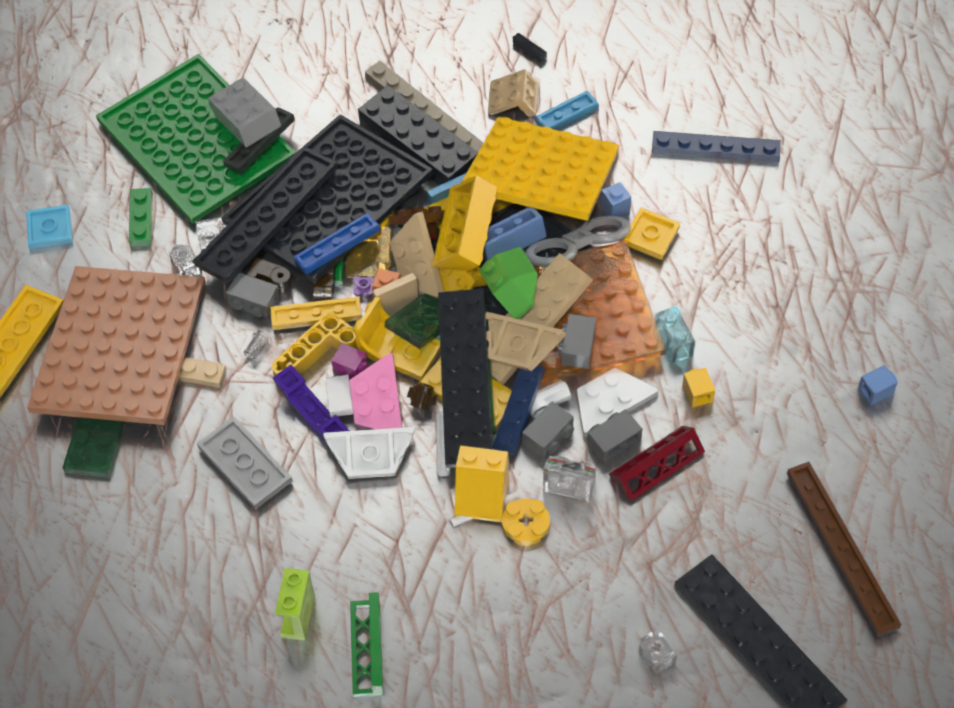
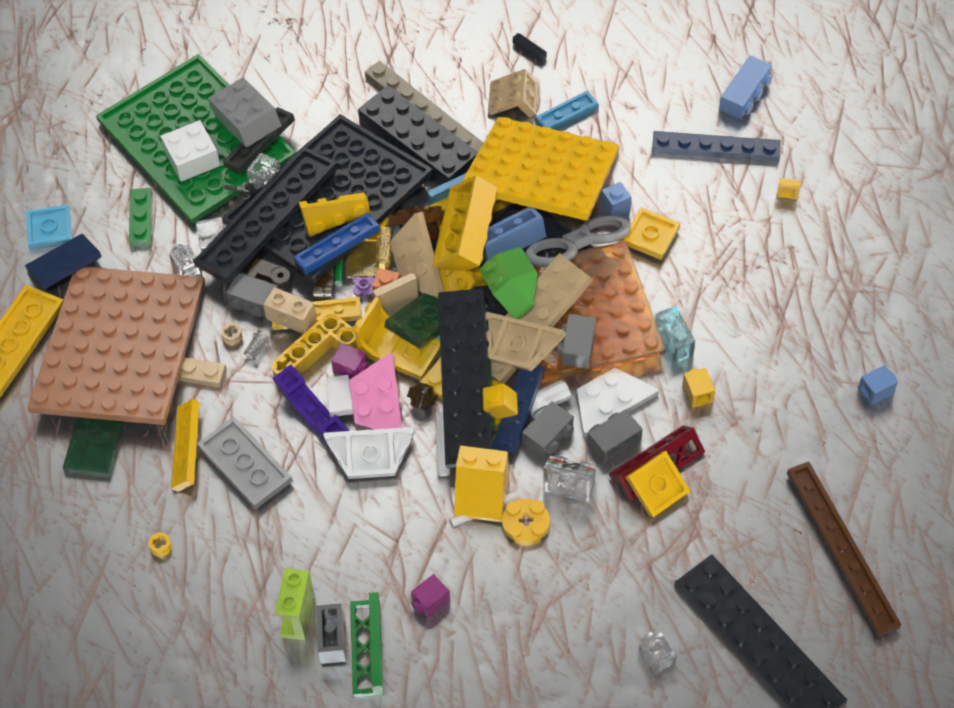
(63, 261): none -> dark blue tile
(164, 549): none -> yellow bush
(185, 445): none -> yellow plate
(190, 150): none -> white brick
(227, 329): none -> tan bush
(245, 190): none -> clear smoke hand
(262, 170): none -> clear brick
(289, 310): none -> tan brick
(329, 214): none -> yellow wing
(330, 633): none -> dark grey brick
(430, 596): none -> magenta brick
(500, 401): none -> yellow brick
(657, 484): none -> yellow plate
(746, 87): none -> medium blue brick
(788, 188): none -> yellow tile

